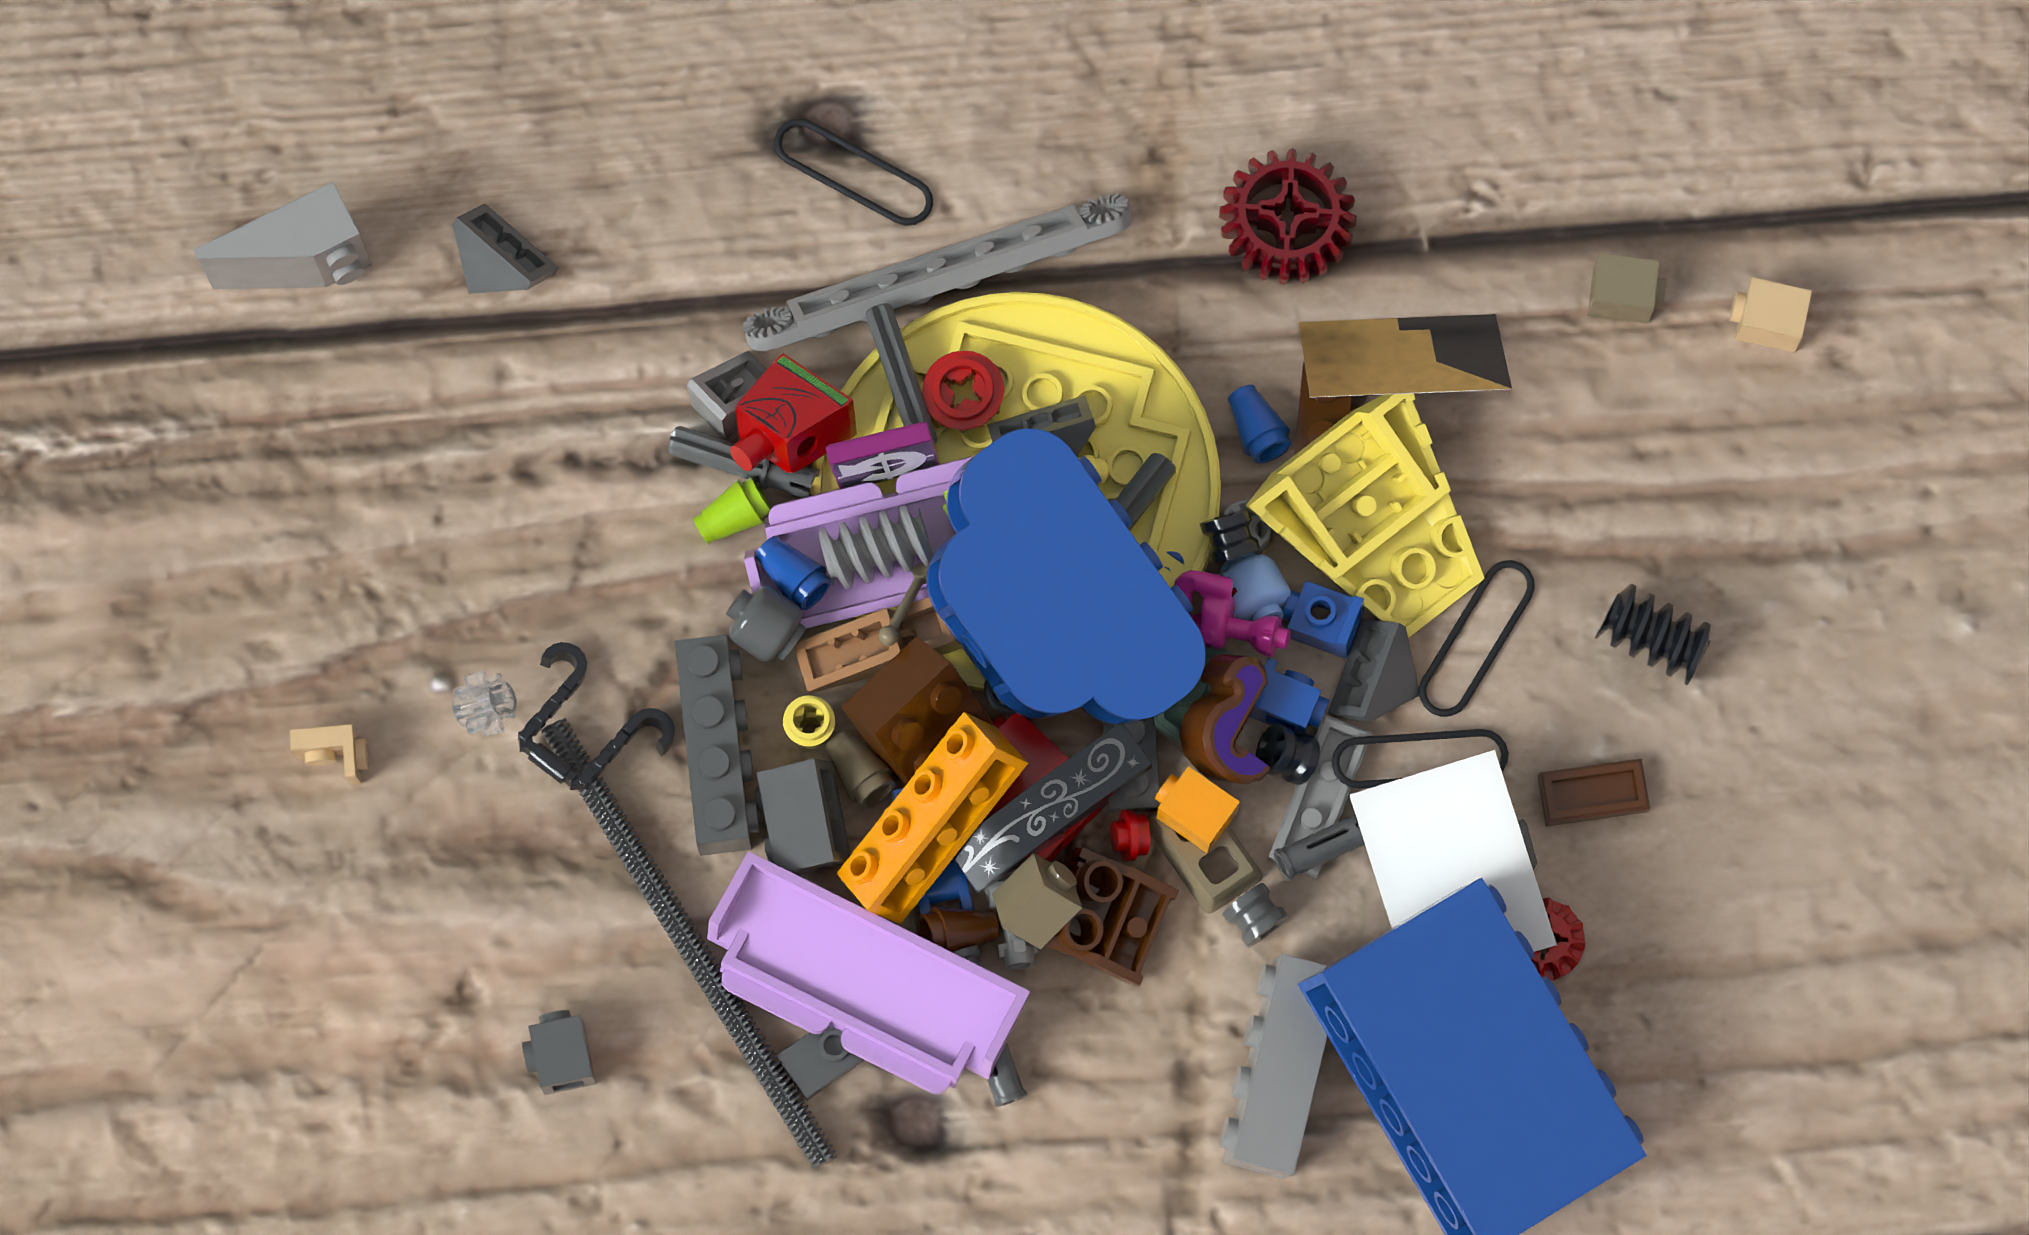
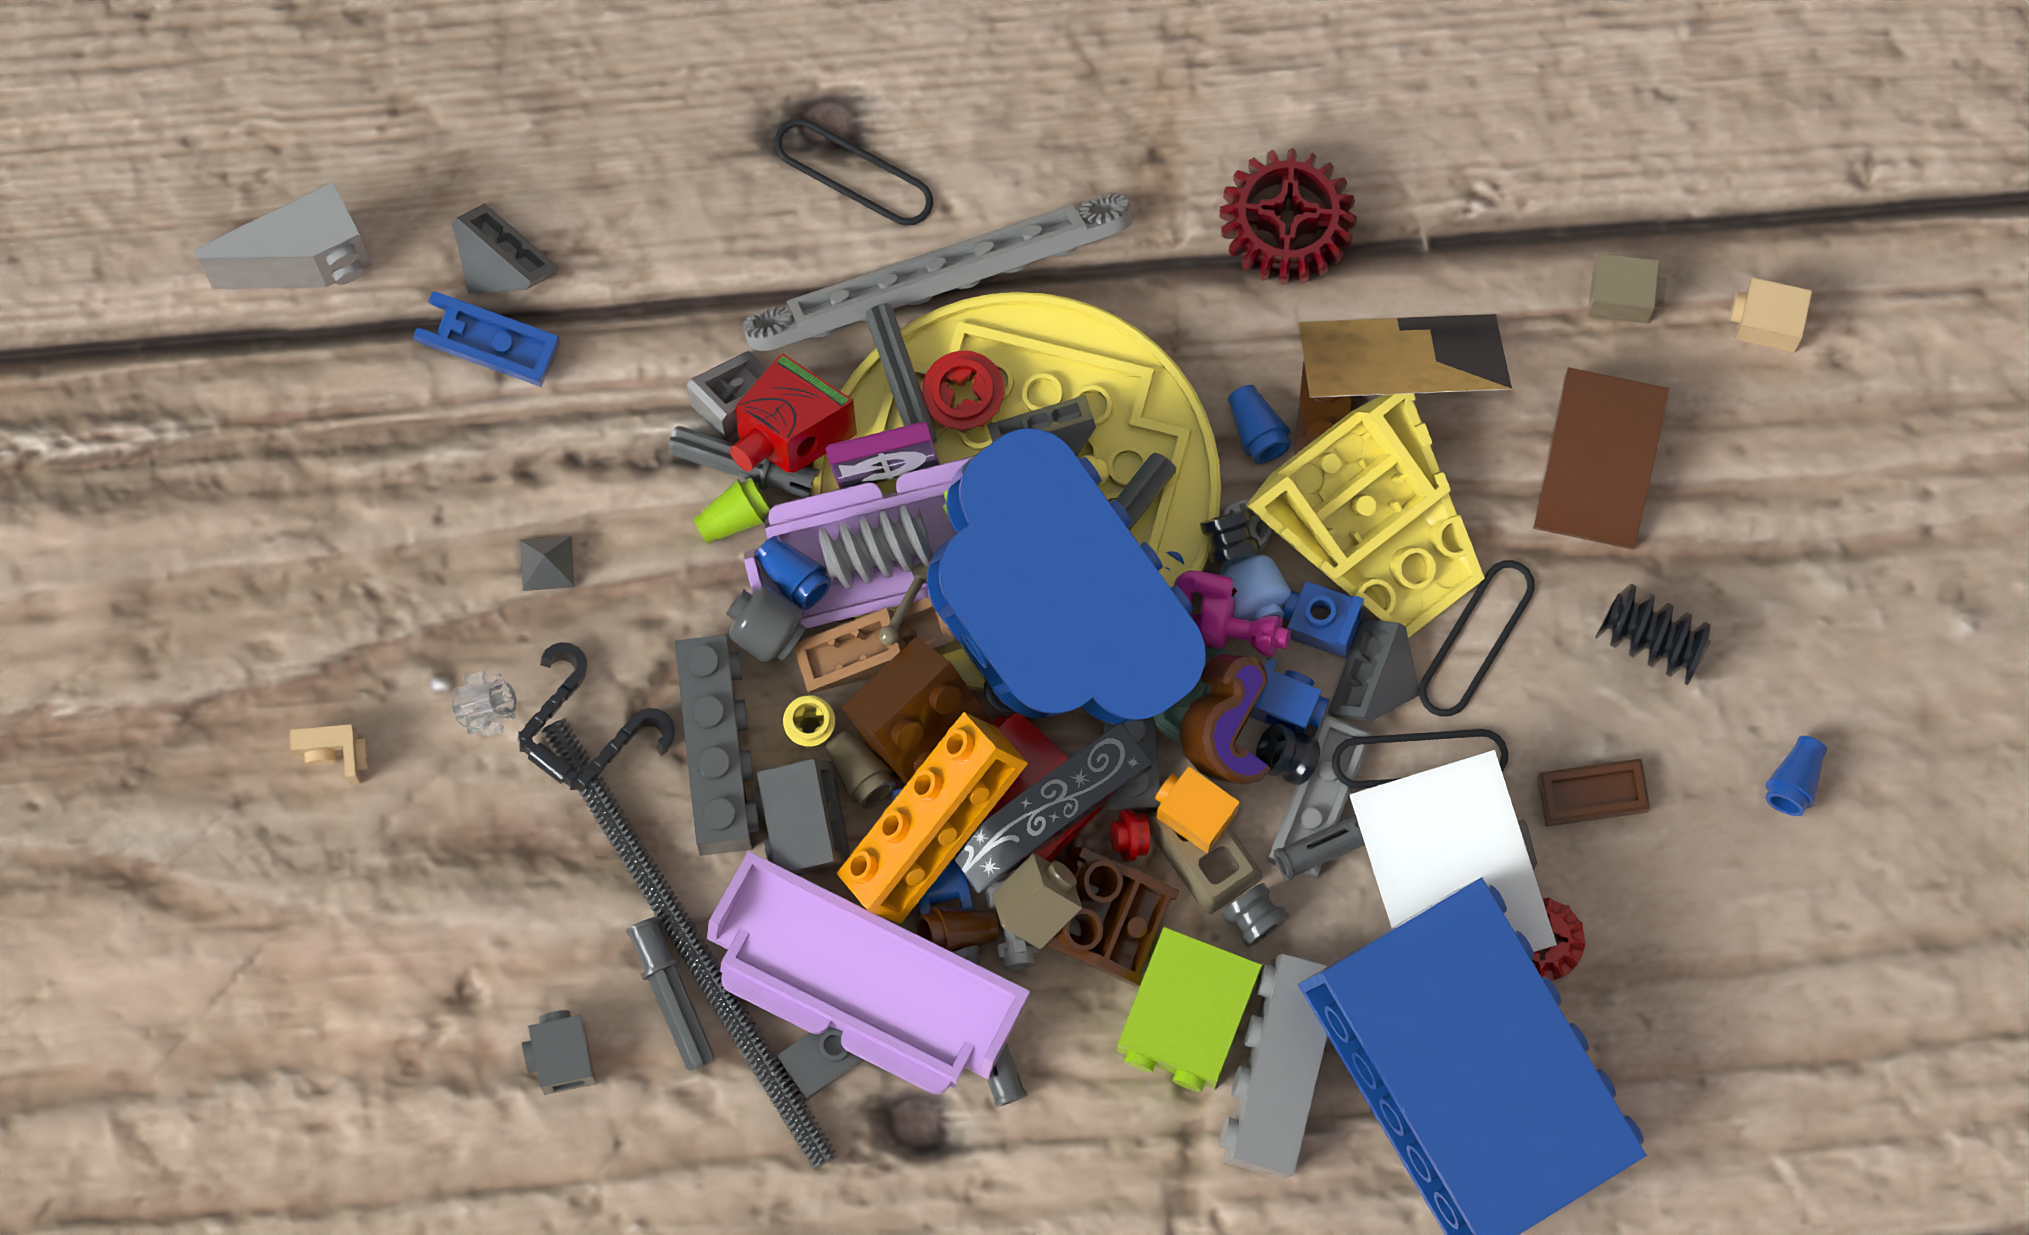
(491, 340): none -> blue hinge
(547, 563): none -> dark grey slope
(671, 993): none -> dark grey axle
(1187, 1010): none -> lime brick
(1600, 458): none -> reddish brown slope
(1796, 779): none -> blue cone

